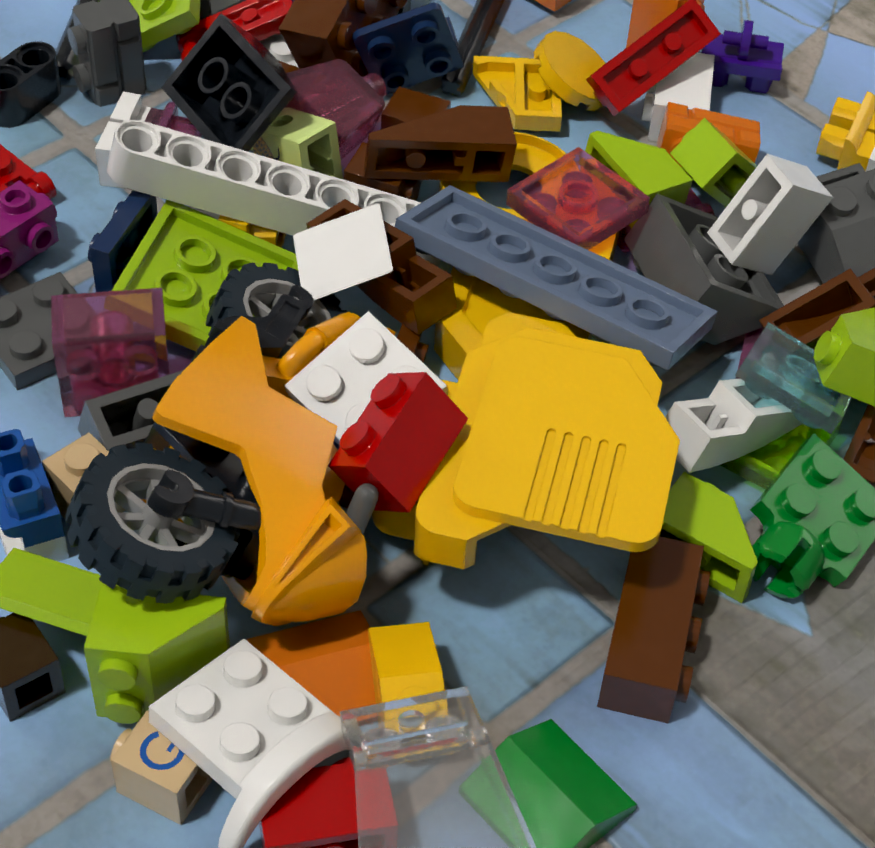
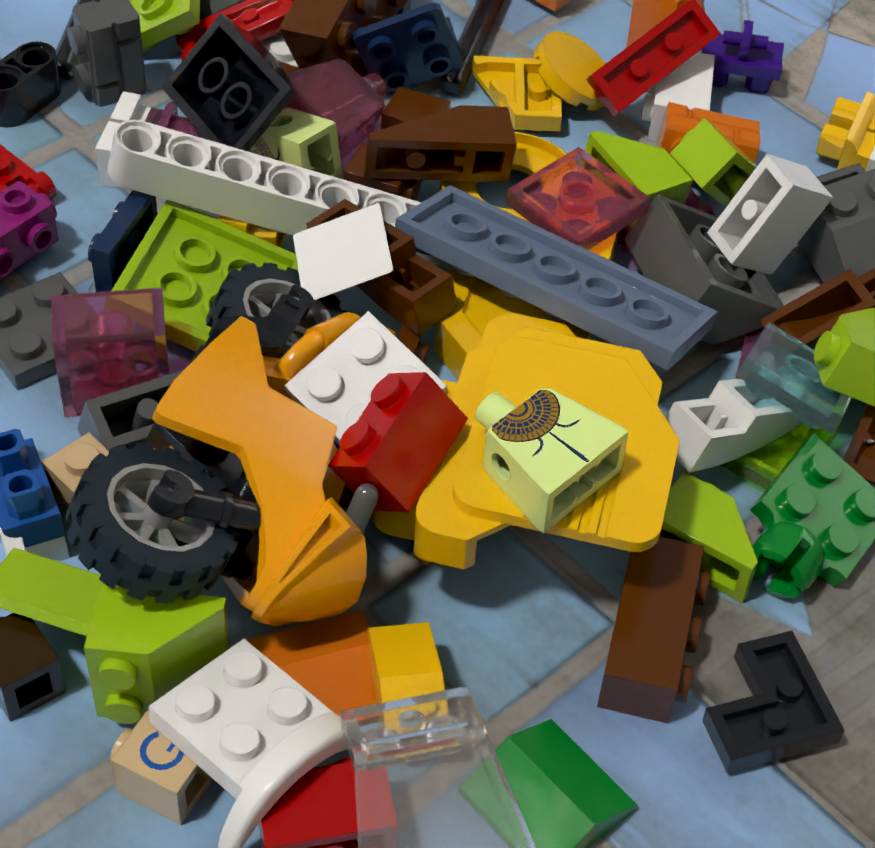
(548, 452): none -> yellowish green torso
(782, 716): none -> black plate

